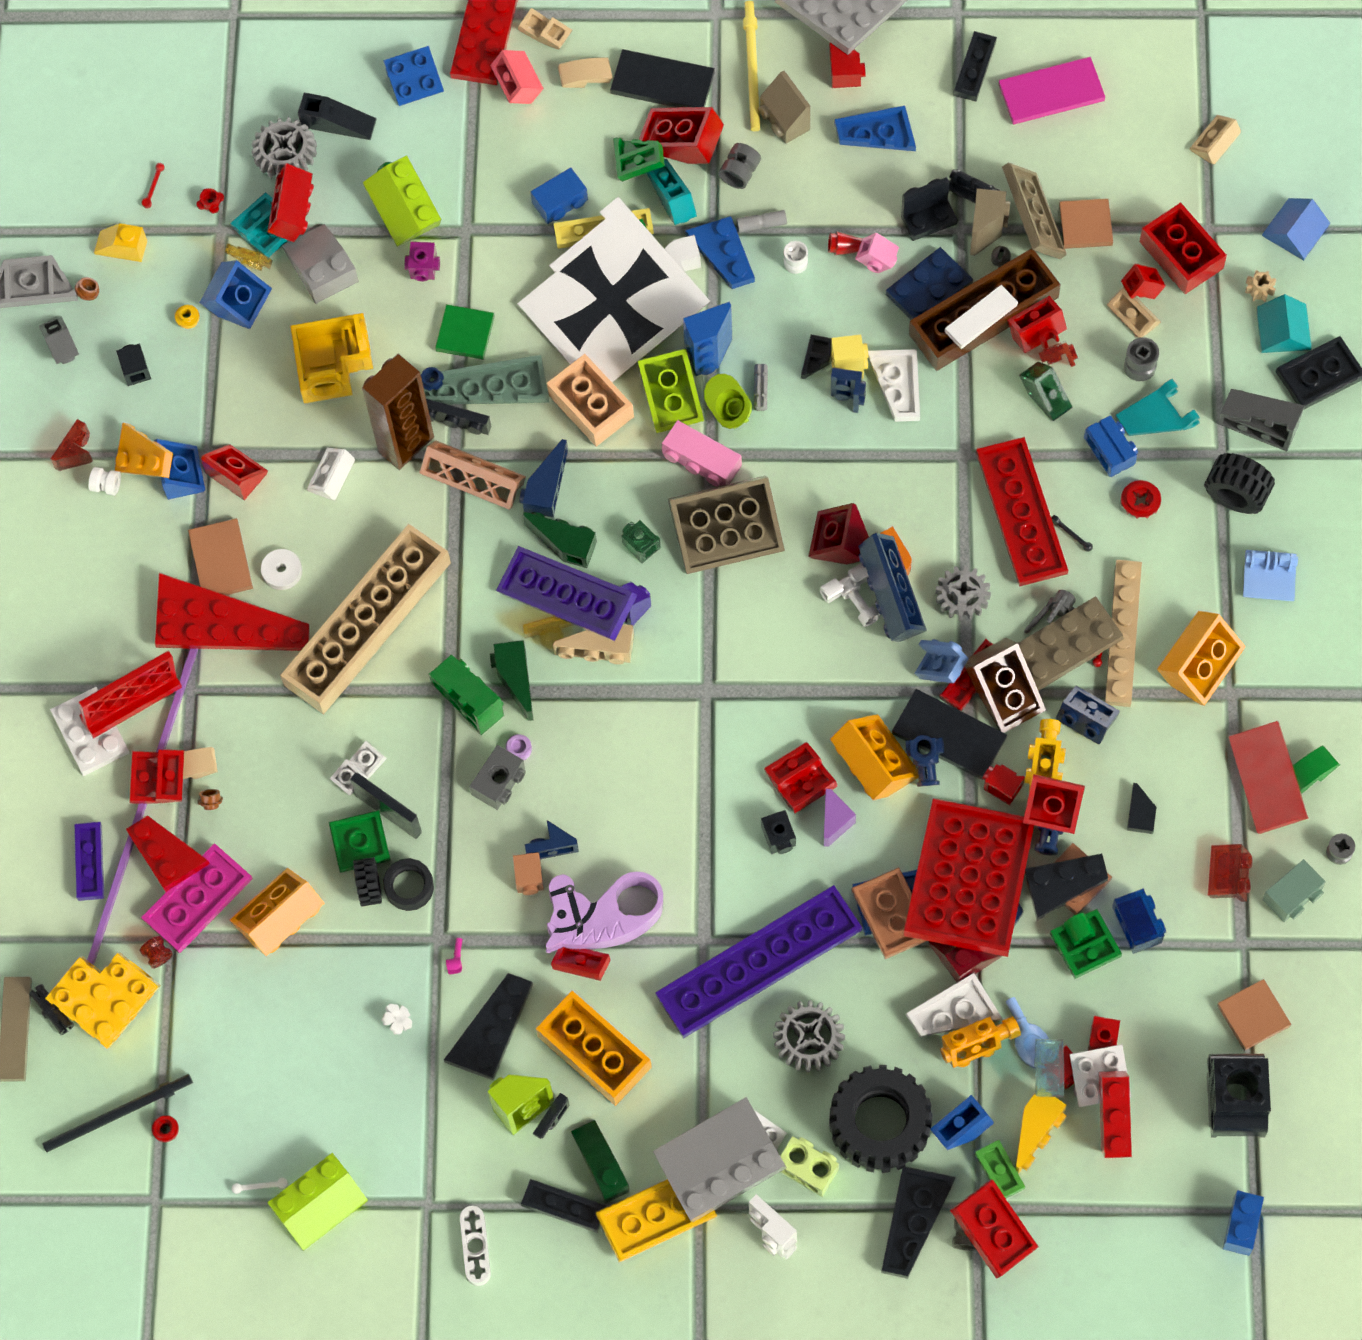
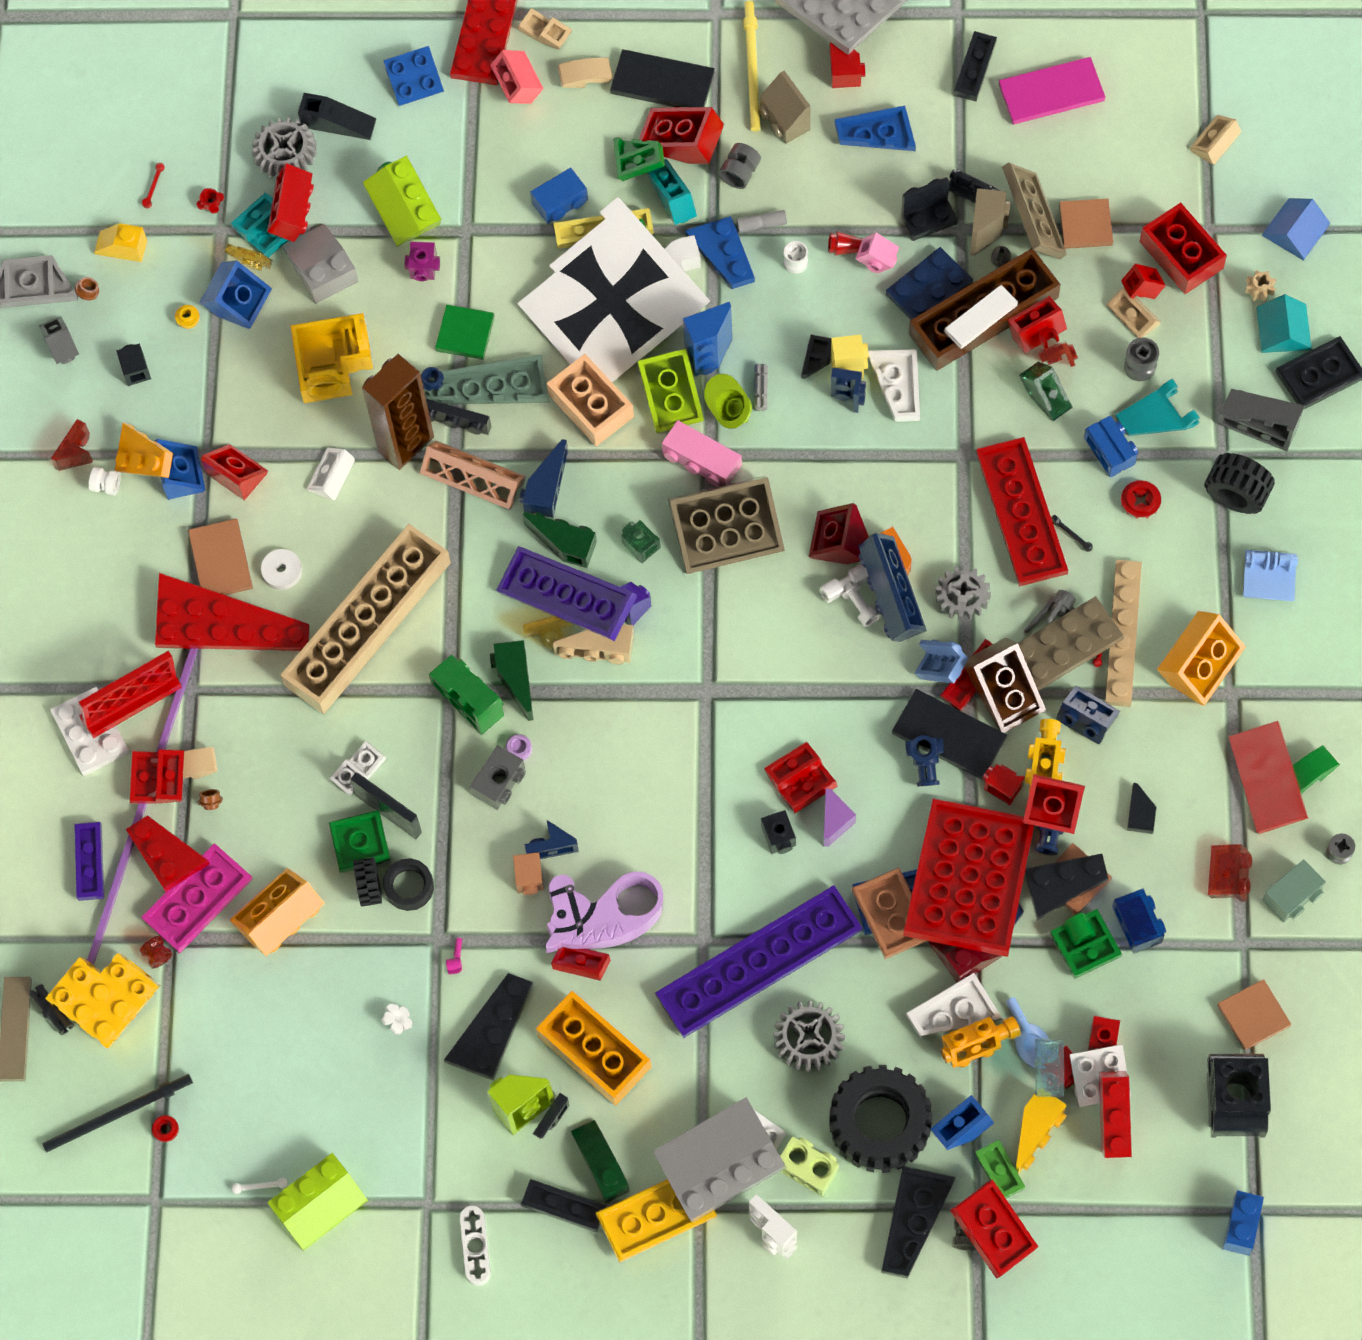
(874, 756): light orange slope -> none

